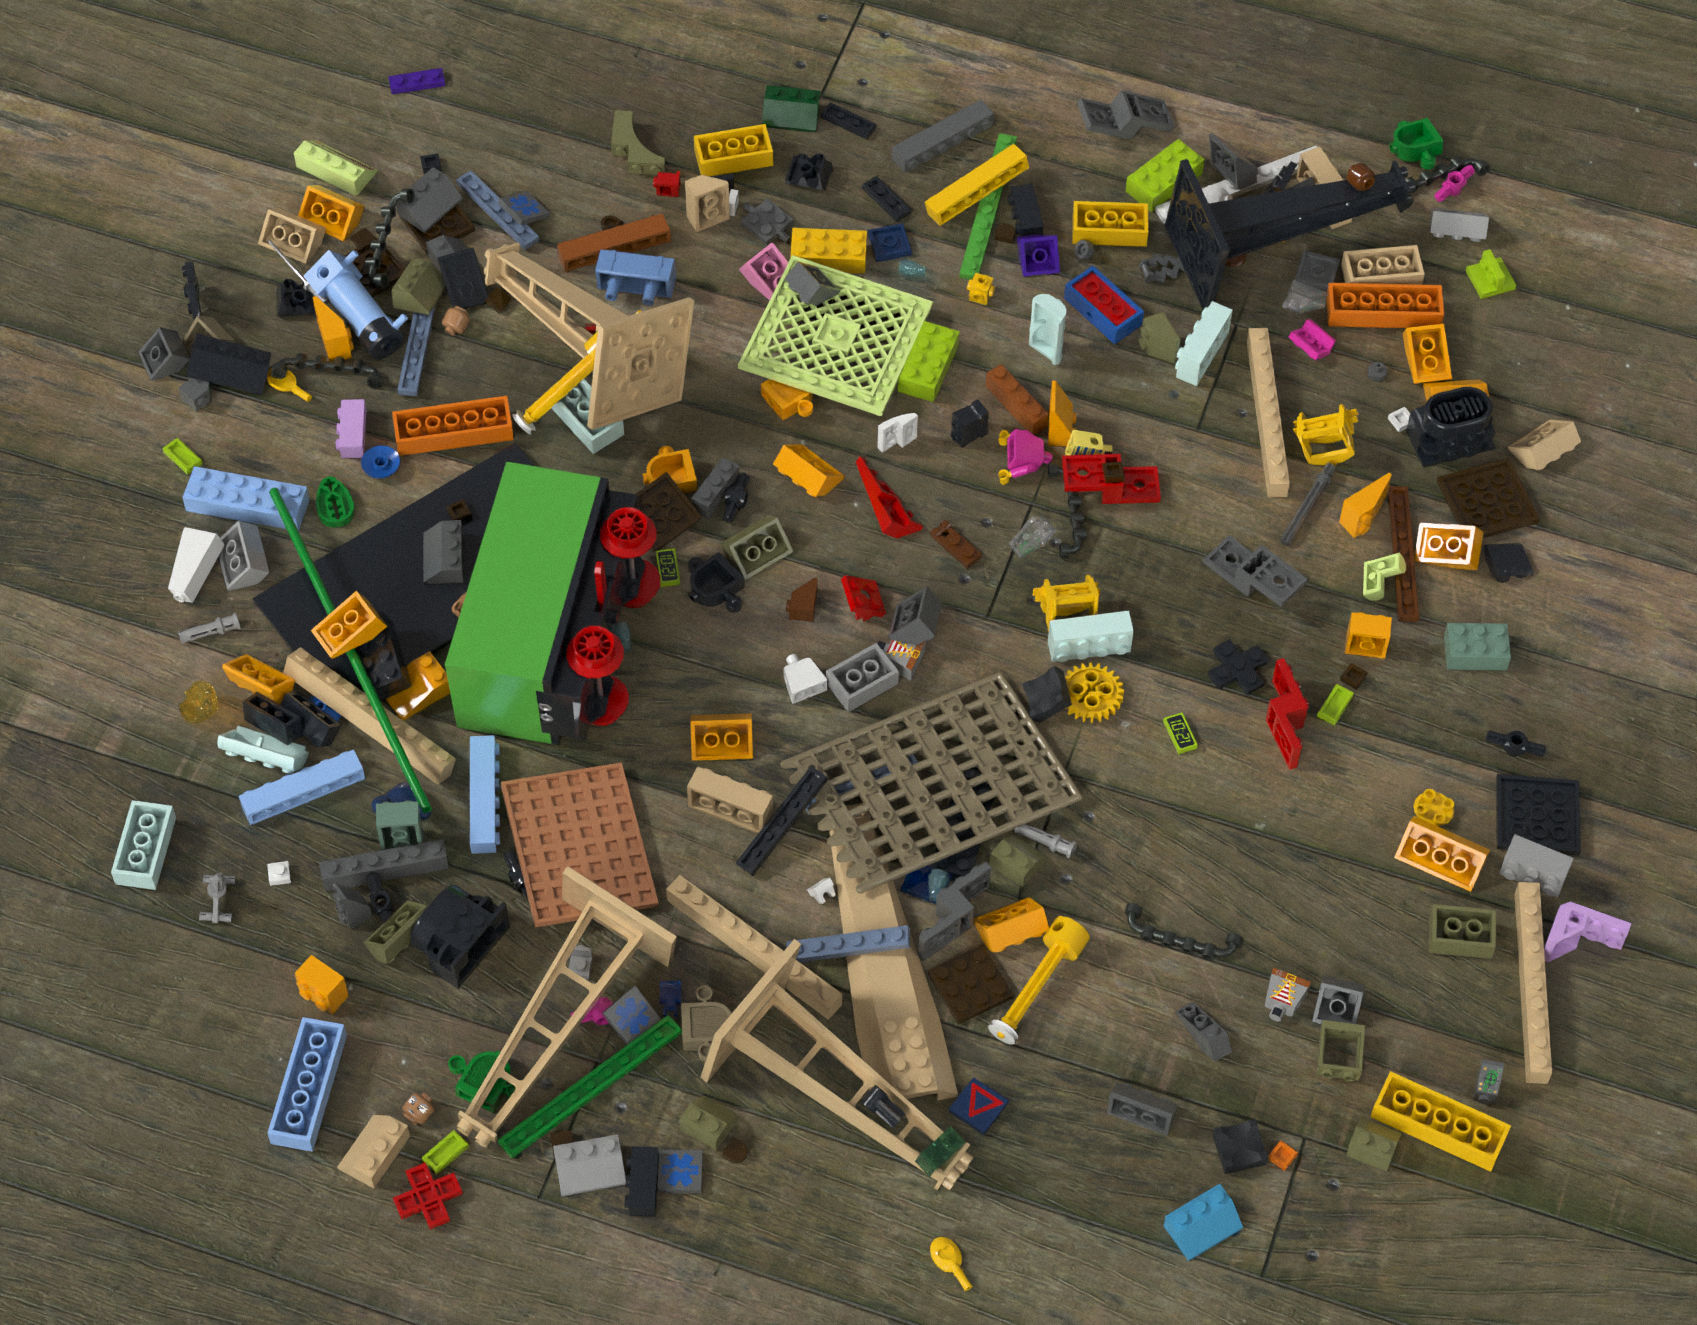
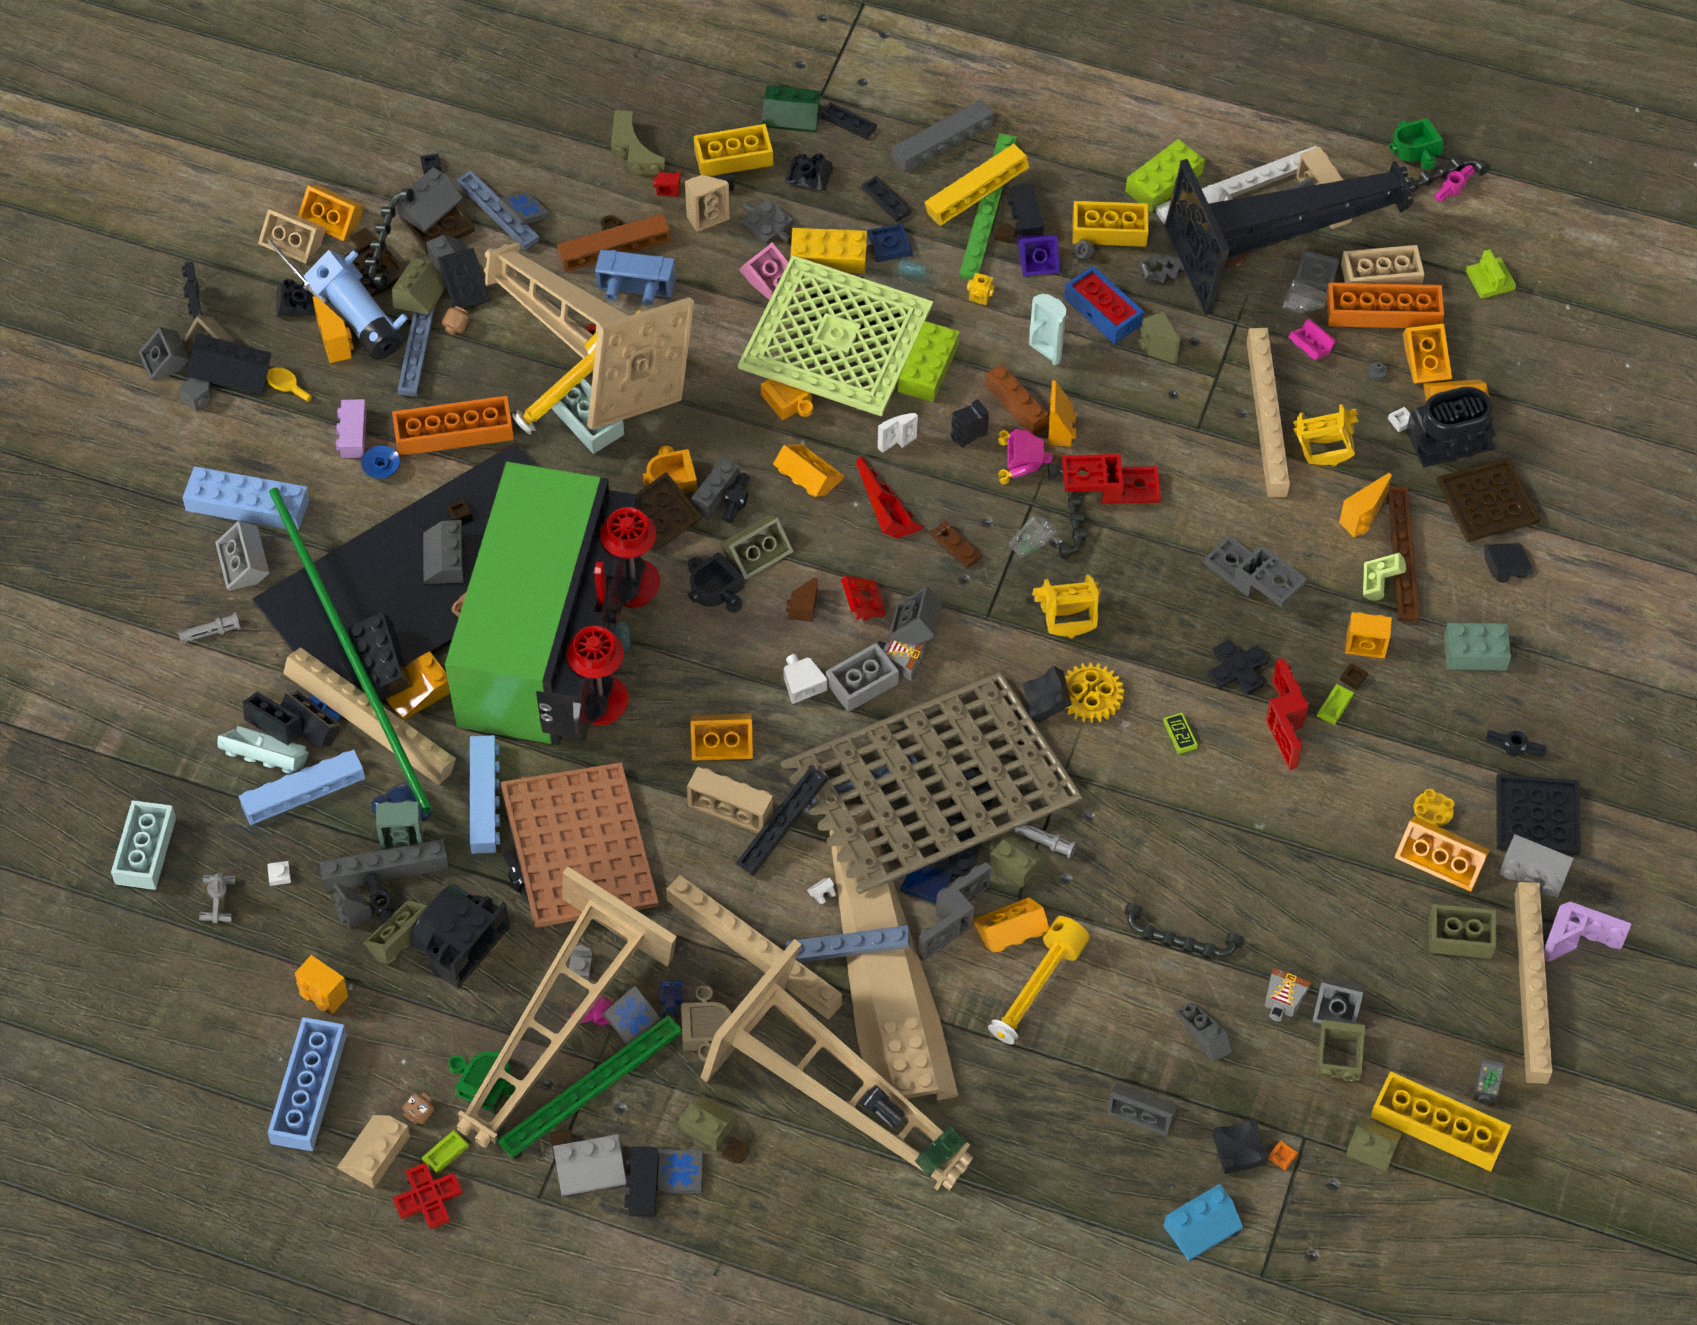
(182, 455): lime tile -> none
(193, 562): white slope -> none
(200, 702): clear yellow piece -> none
(259, 677): light orange slope -> none
(333, 166): yellowish green slope -> none
(343, 500): green piece -> none
(349, 626): light orange slope -> none
(374, 379): pearl dark grey bar -> none
(416, 81): dark purple plate -> none
(498, 300): dark brown tile -> none
(668, 567): tile -> none
(733, 202): white plate -> none
(810, 284): dark grey slope -> none
(937, 880): clear light blue cone -> none
(949, 1259): yellow piece -> none
(970, 984): dark brown plate -> none
(978, 1106): dark blue tile -> none
(1086, 444): light yellow torso -> none
(1090, 636): light aqua brick -> none
(1113, 472): dark brown tile -> none
(1125, 115): dark grey bracket -> none
(1203, 343): light aqua brick -> none
(1231, 163): dark grey slope -> none
(1280, 182): black plate -> none
(1322, 480): dark grey axle -> none
(1360, 176): reddish brown head -> none
(1449, 546): light orange slope -> none
(1458, 224): light grey slope -> none
(1545, 443): tan slope -> none

